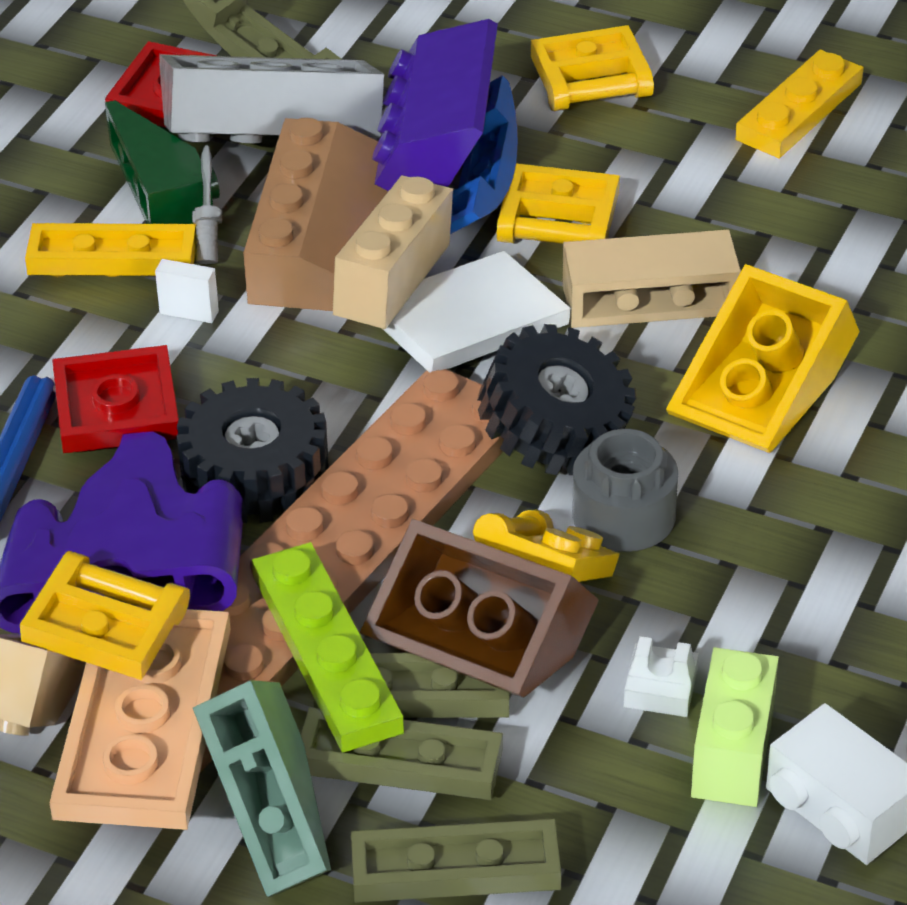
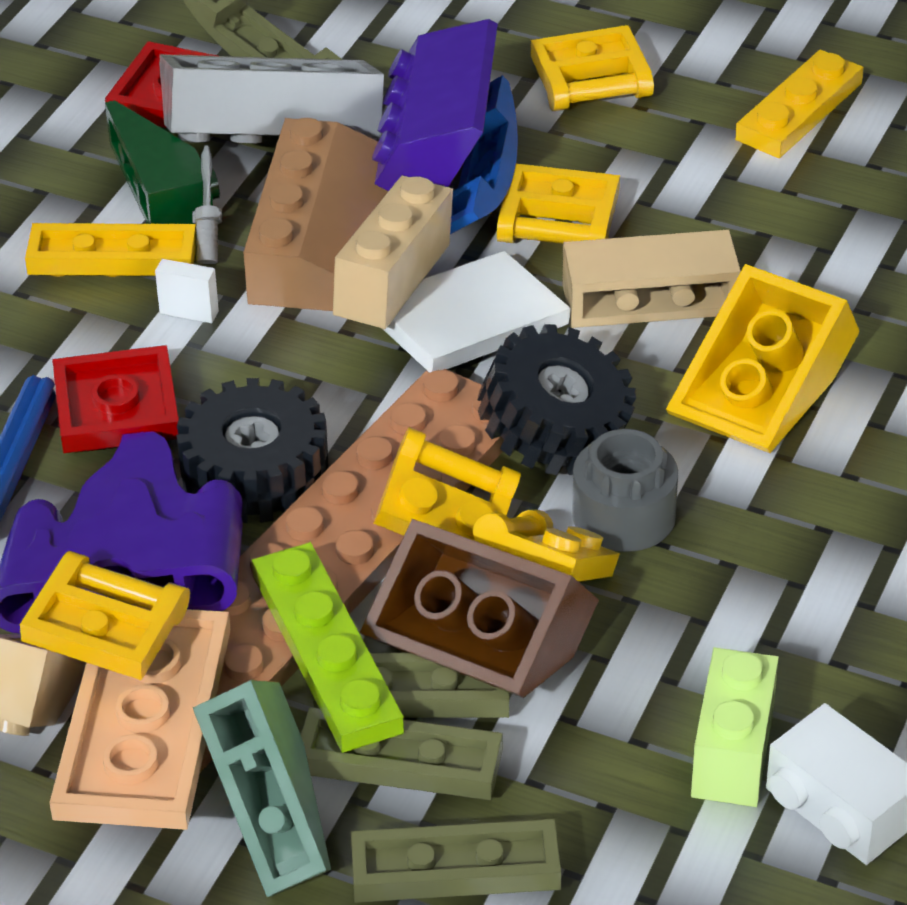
(422, 498): none -> yellow plate
(661, 678): white tile -> none

